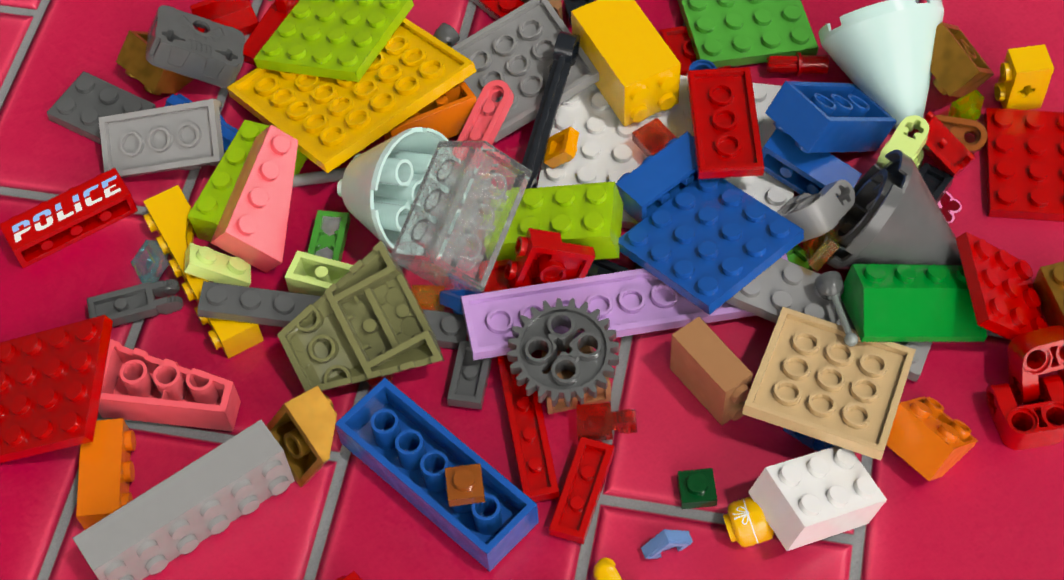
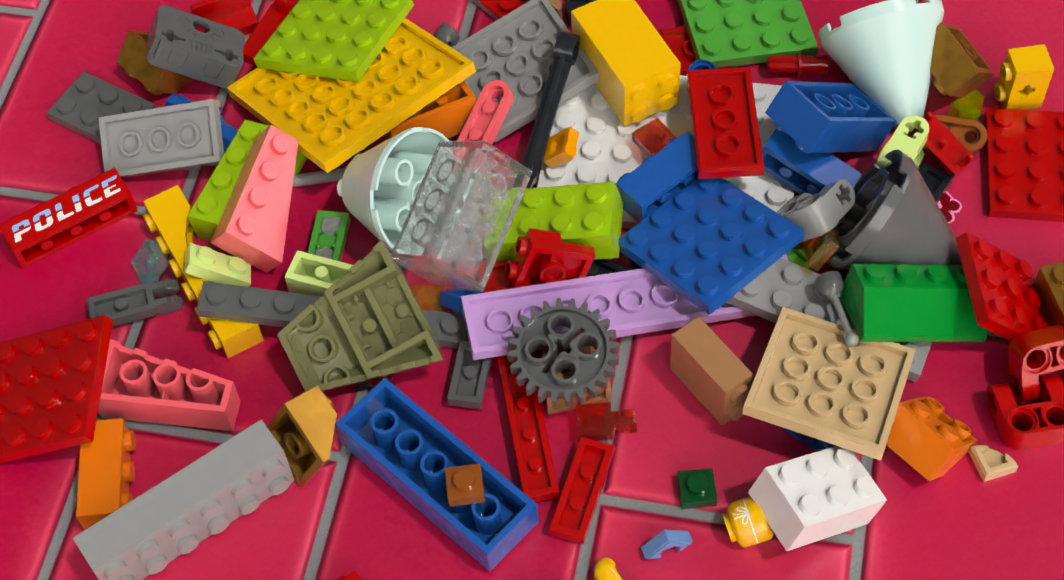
(991, 462): none -> tan tile

